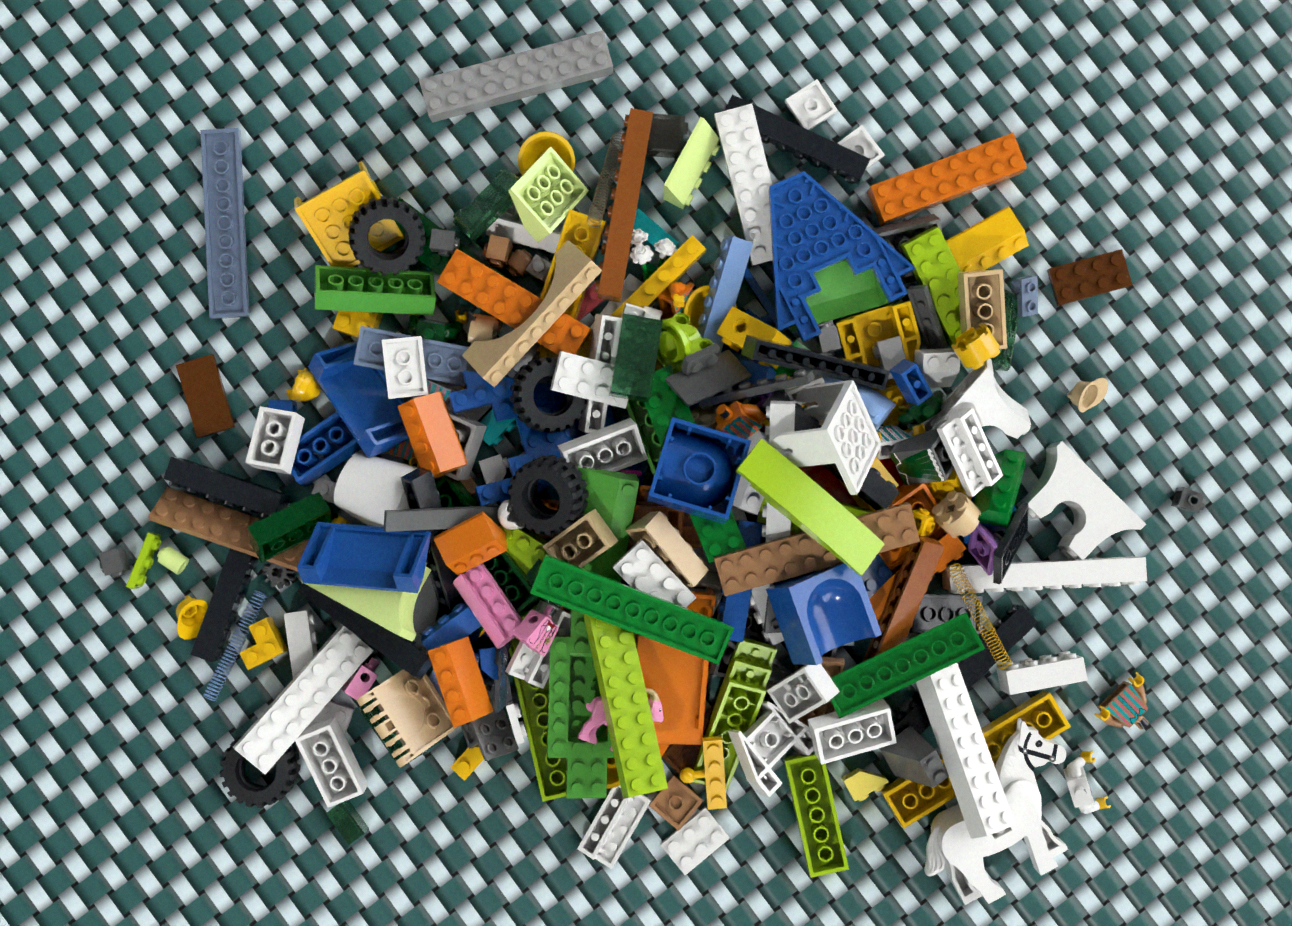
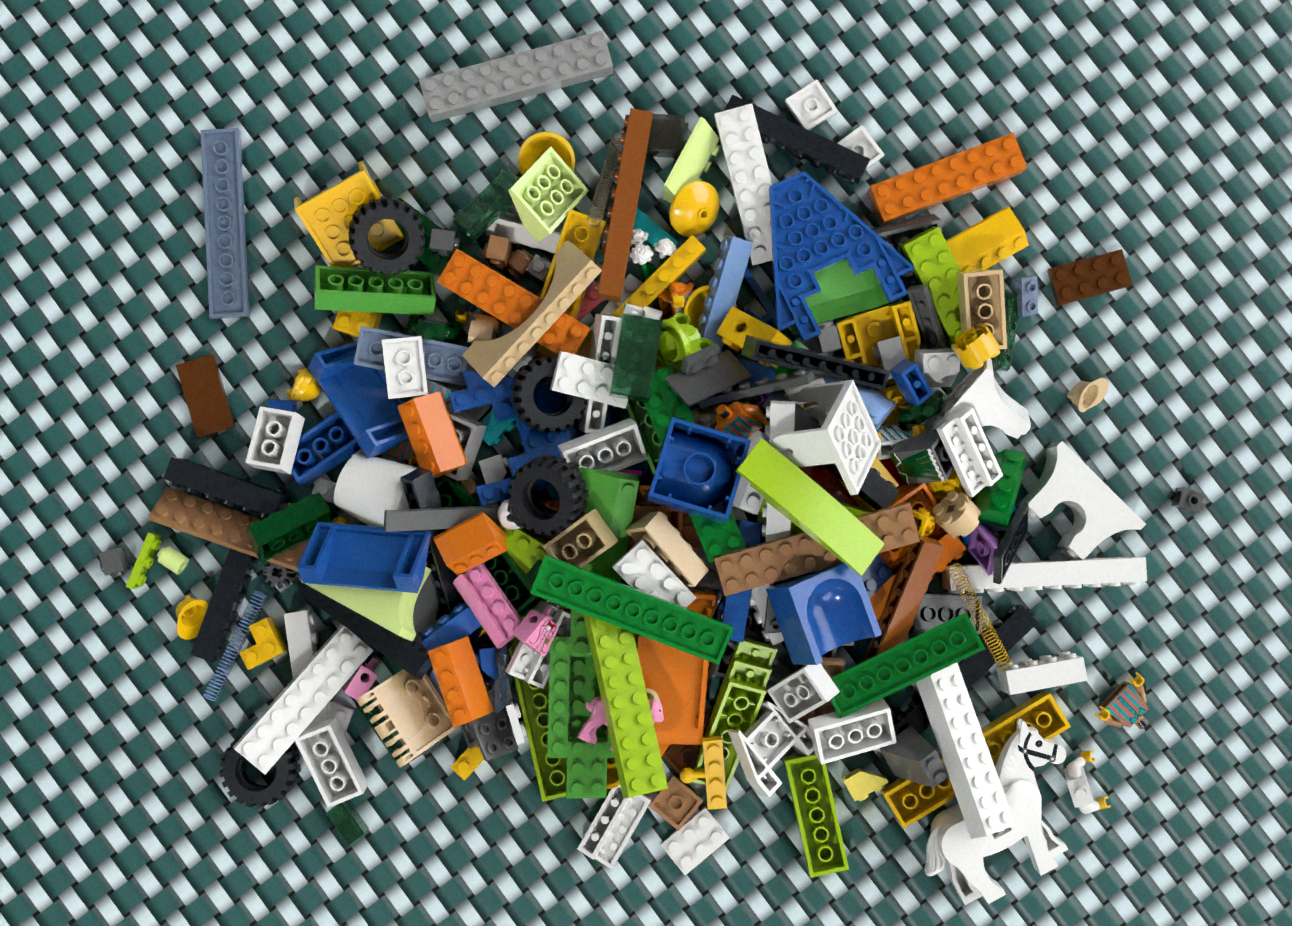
(688, 205): none -> yellow dish

